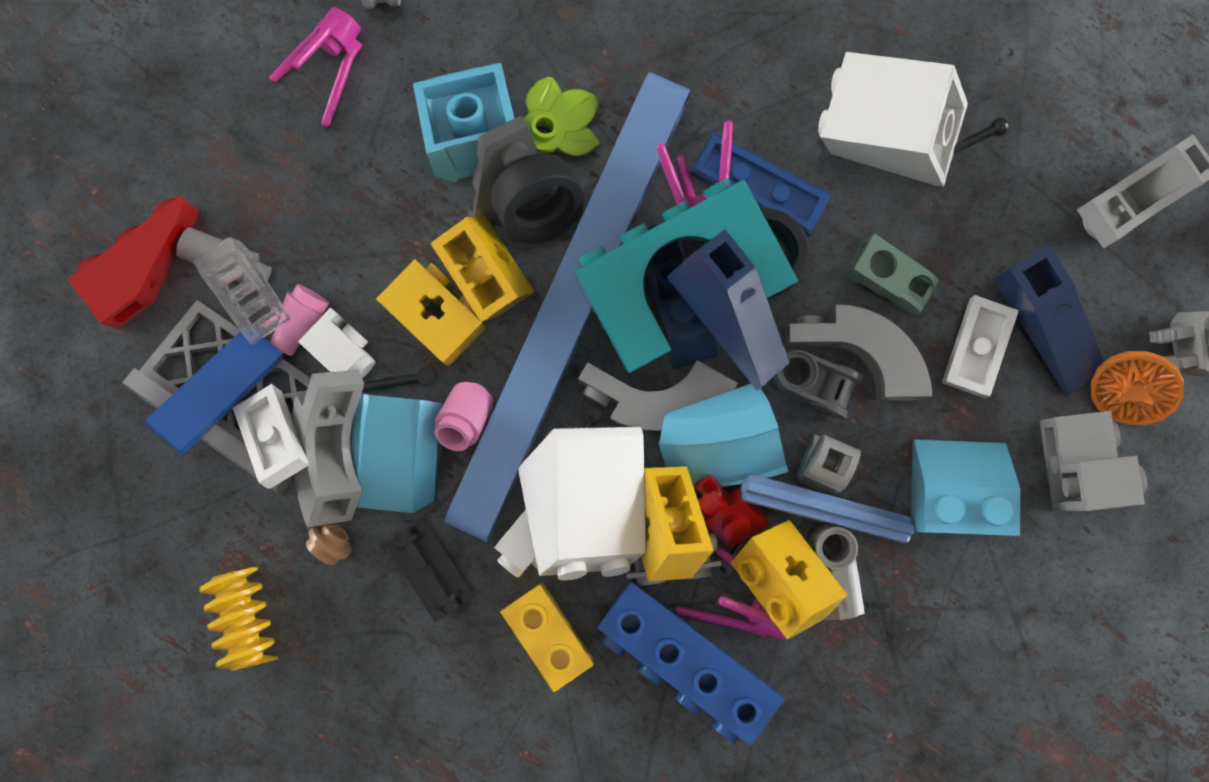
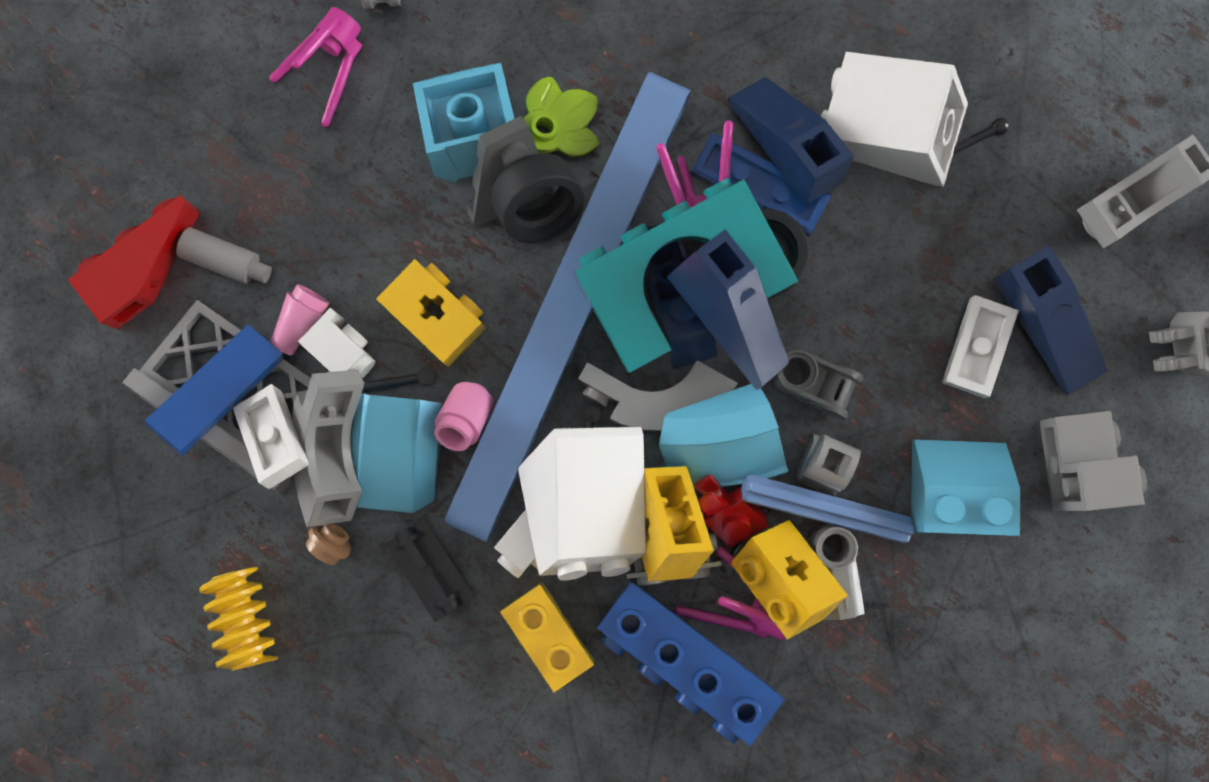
(220, 257): clear slope -> none
(482, 267): yellow brick -> none
(794, 138): none -> dark blue slope
(876, 341): light grey arch -> none
(891, 274): sand green leg -> none
(1137, 388): orange wheel -> none

